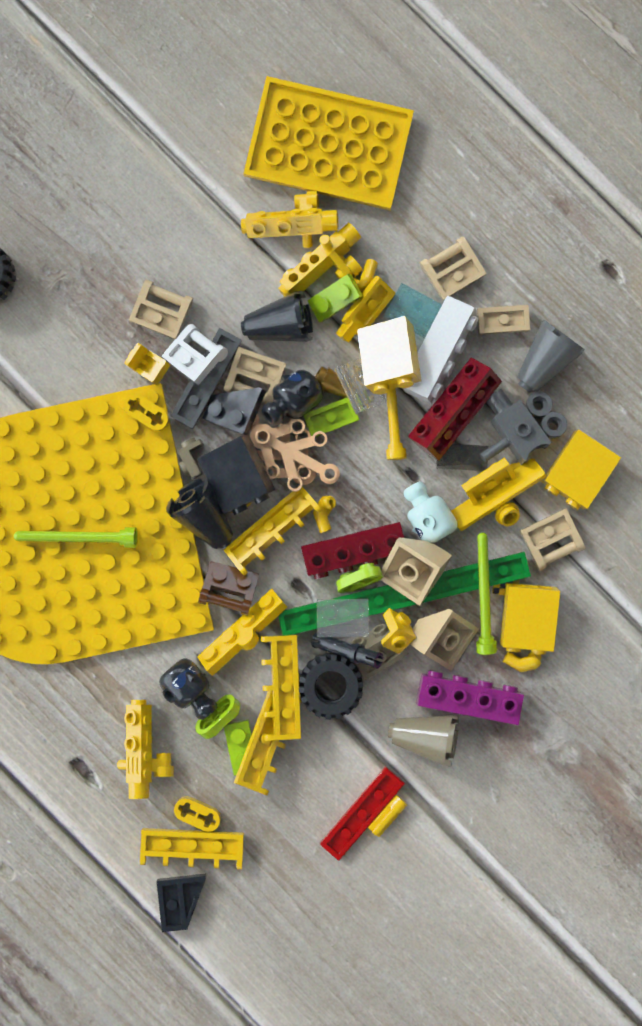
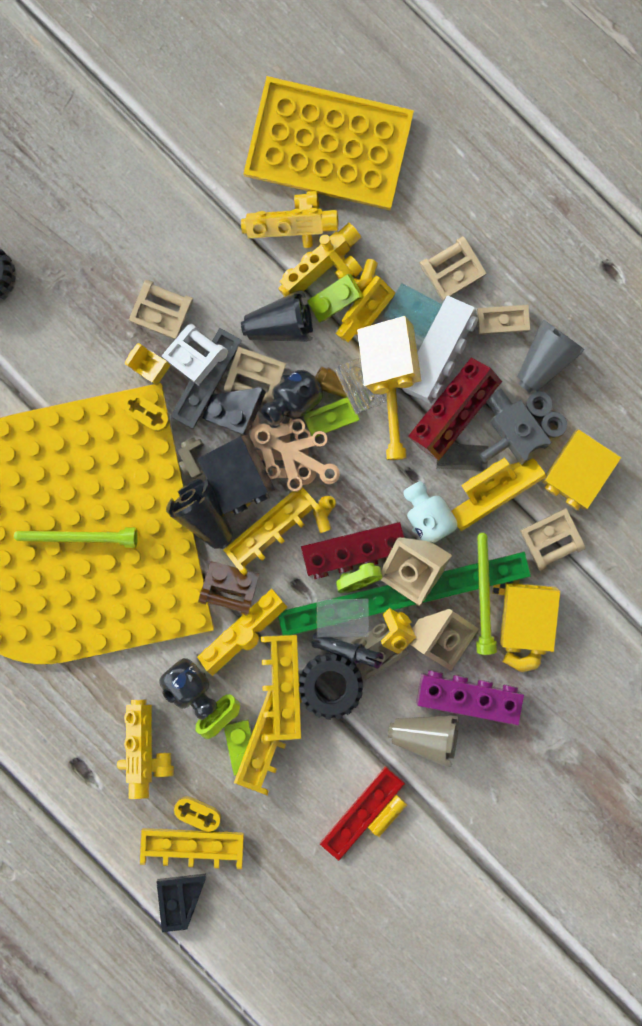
(507, 514): yellow plate -> none

